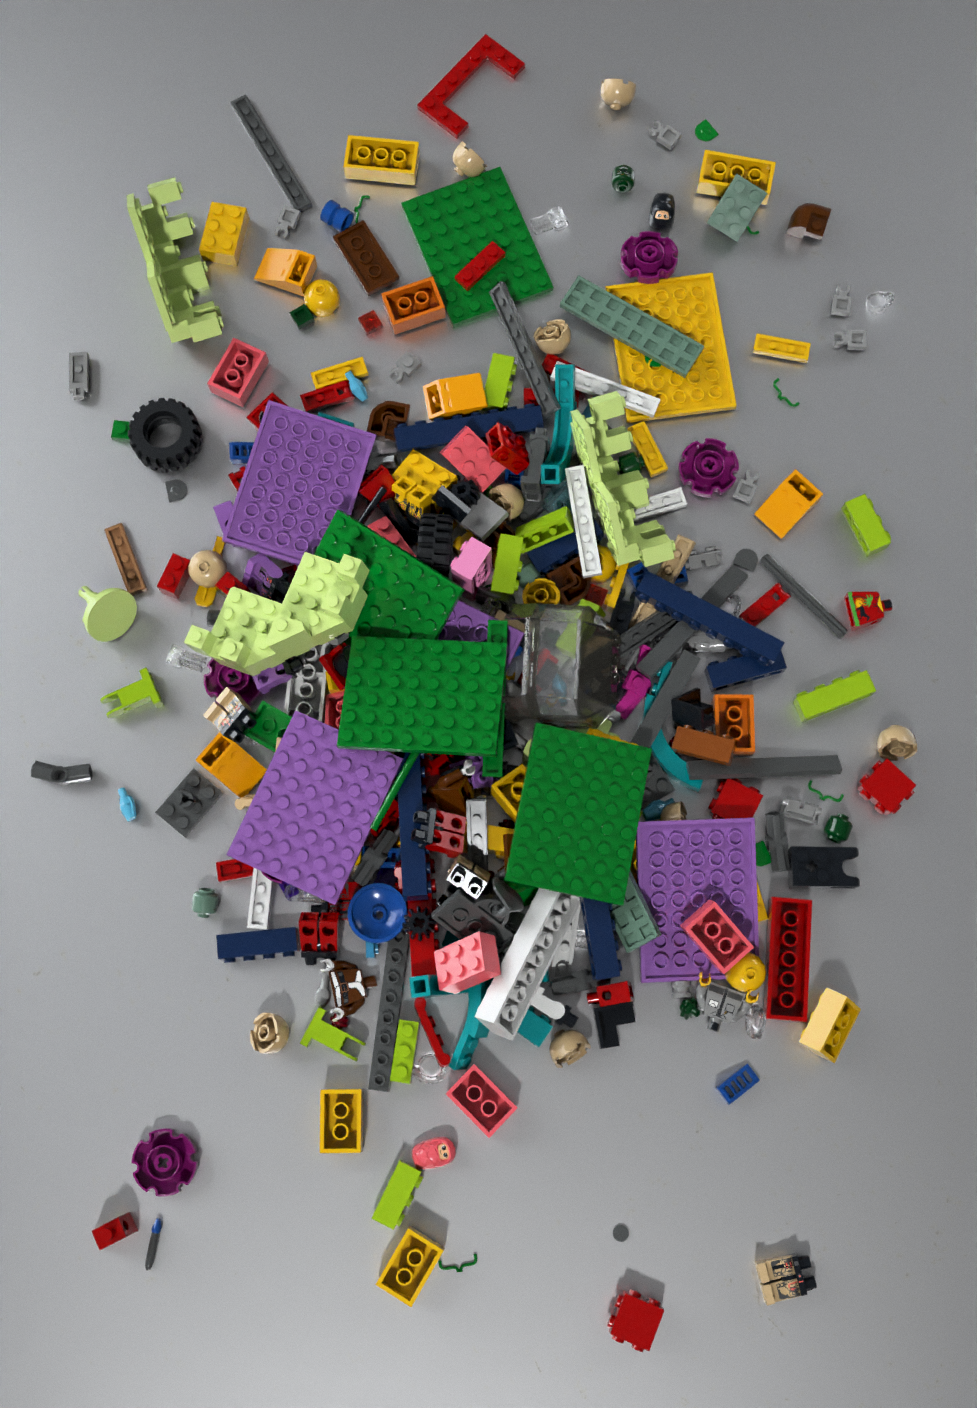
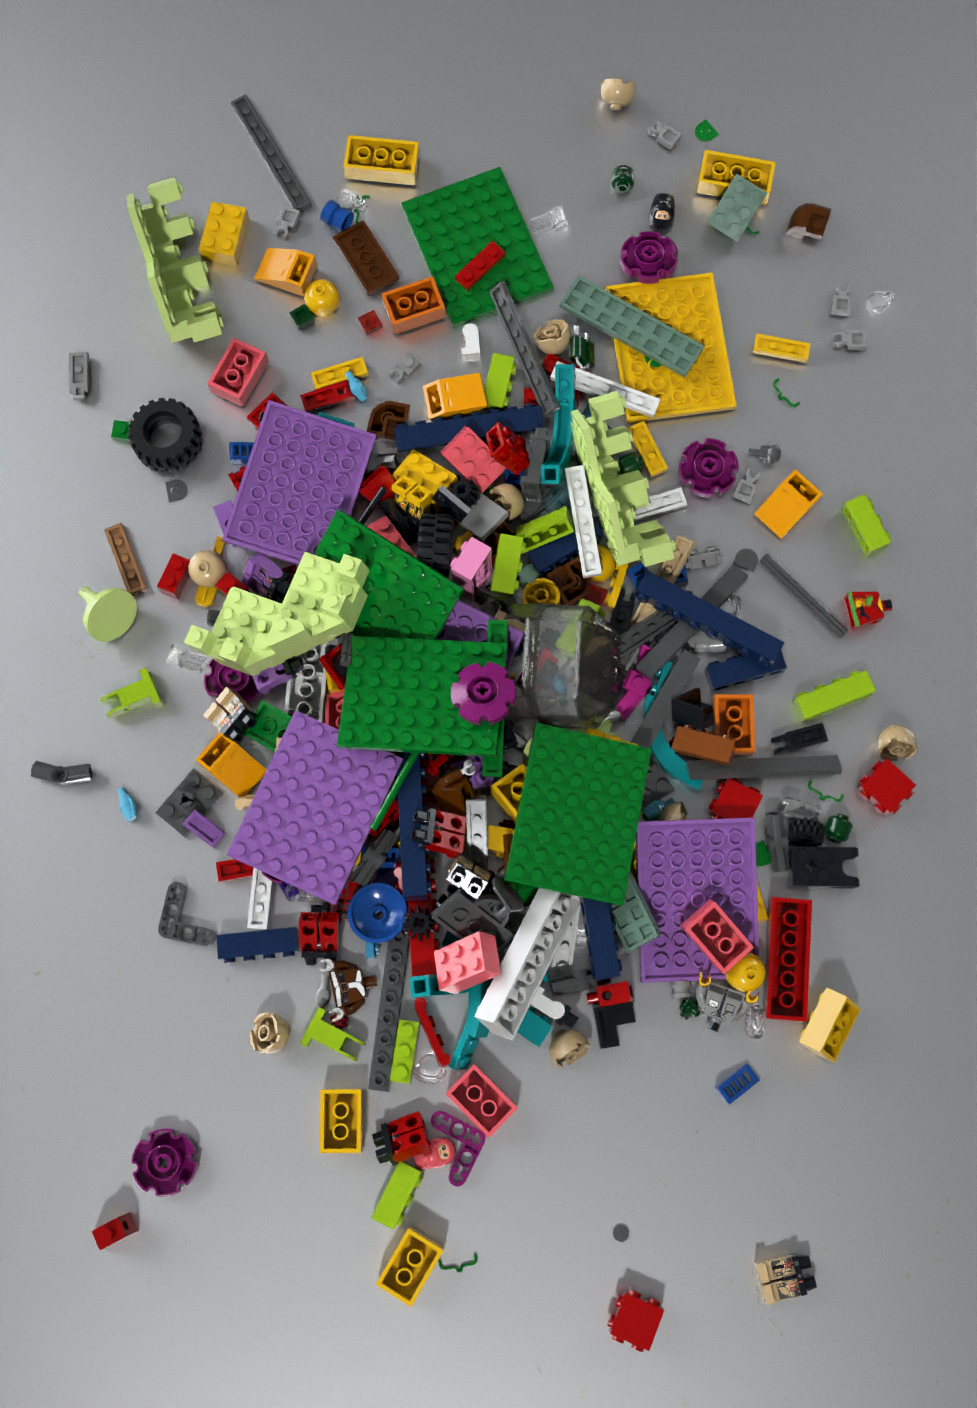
(156, 1228): dark grey piece -> none
(178, 927): none -> dark grey beam
(203, 828): none -> medium lavender tile
(205, 902): sand green head -> none
(346, 650): none -> dark grey axle
(351, 200): none -> clear plate
(402, 1139): none -> red hips
(434, 102): red plate -> none
(467, 161): tan cylinder -> none
(467, 1146): none -> magenta beam
(469, 696): none -> magenta piece
(471, 338): none -> white leg
(581, 350): none -> dark green piece
(765, 606): red plate -> none
(768, 453): none -> dark grey piece
(801, 738): none -> black hinge
(806, 832): none -> black tyre

